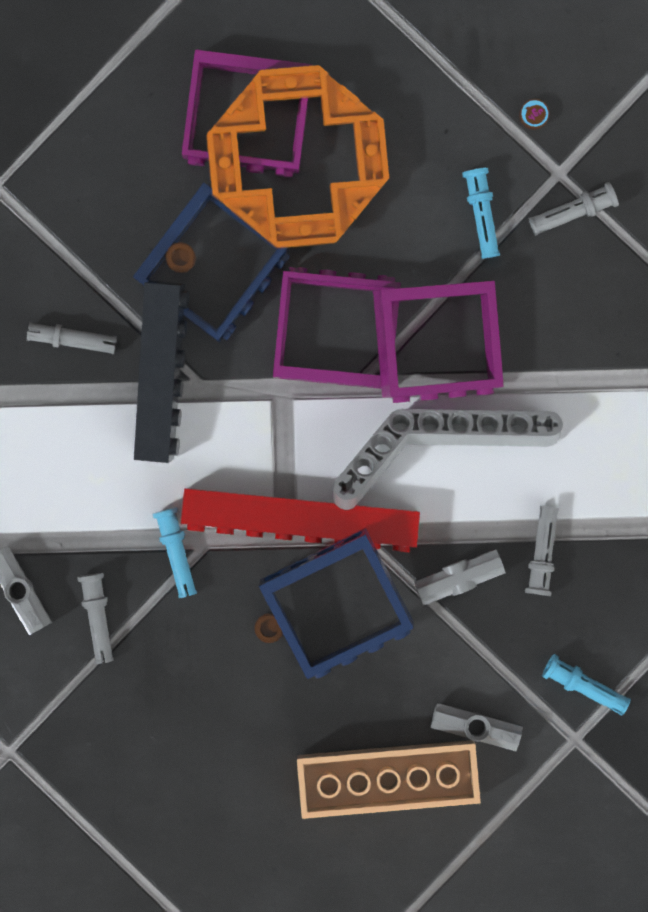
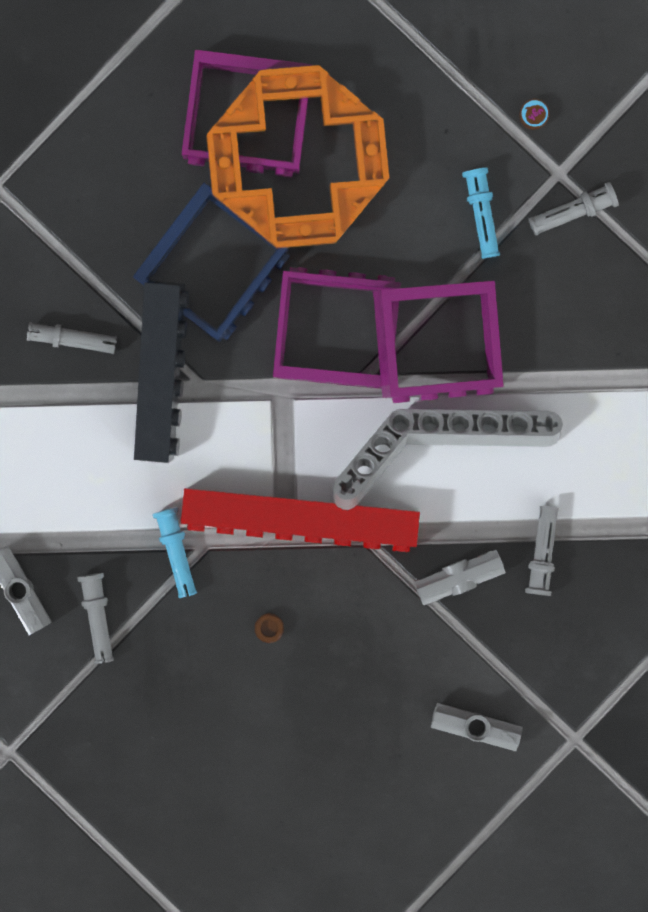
(180, 257): reddish brown tile -> none
(318, 561): dark blue window -> none
(388, 779): light nougat brick -> none
(573, 679): medium azure pin -> none

